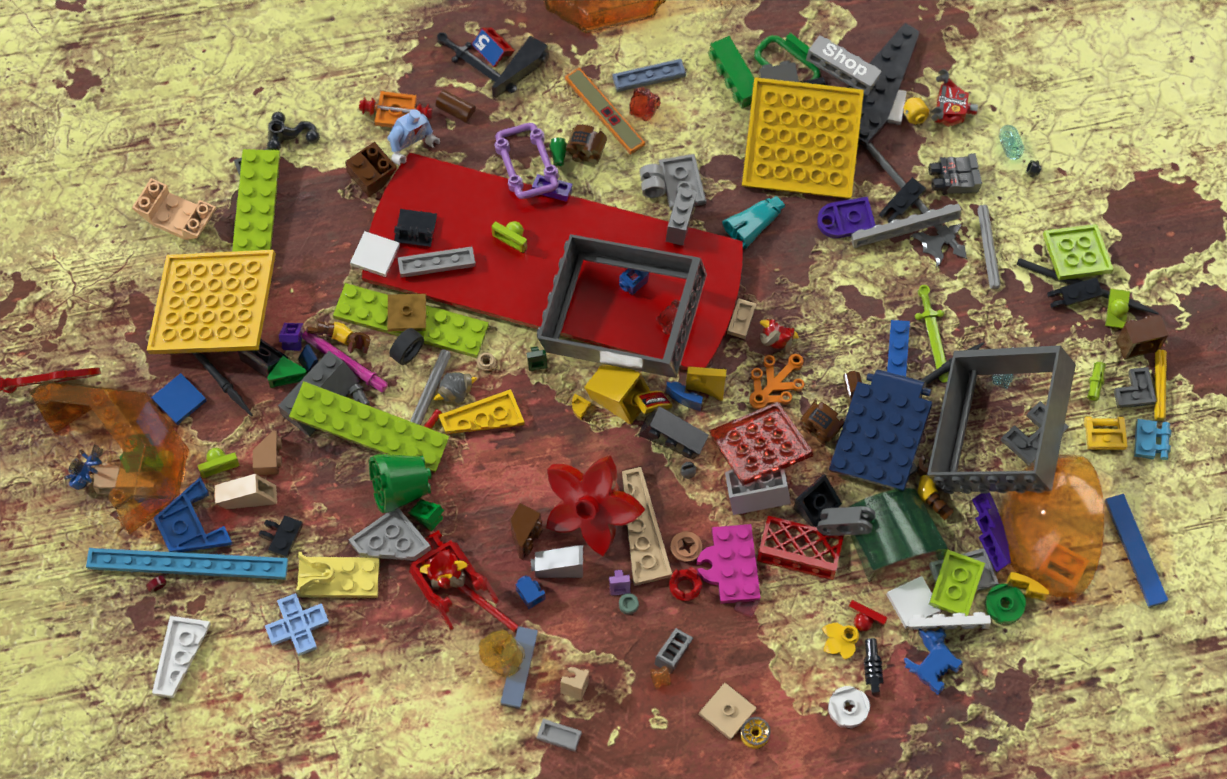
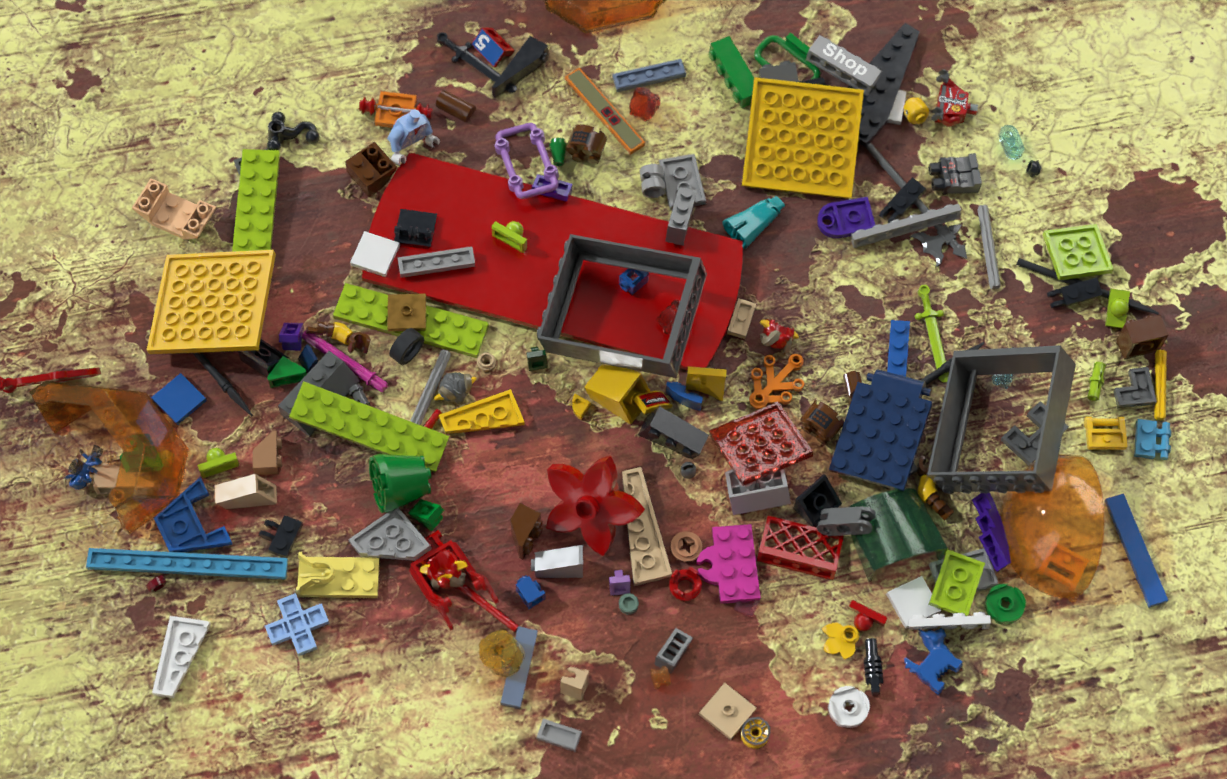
(1033, 588): yellow slope -> none

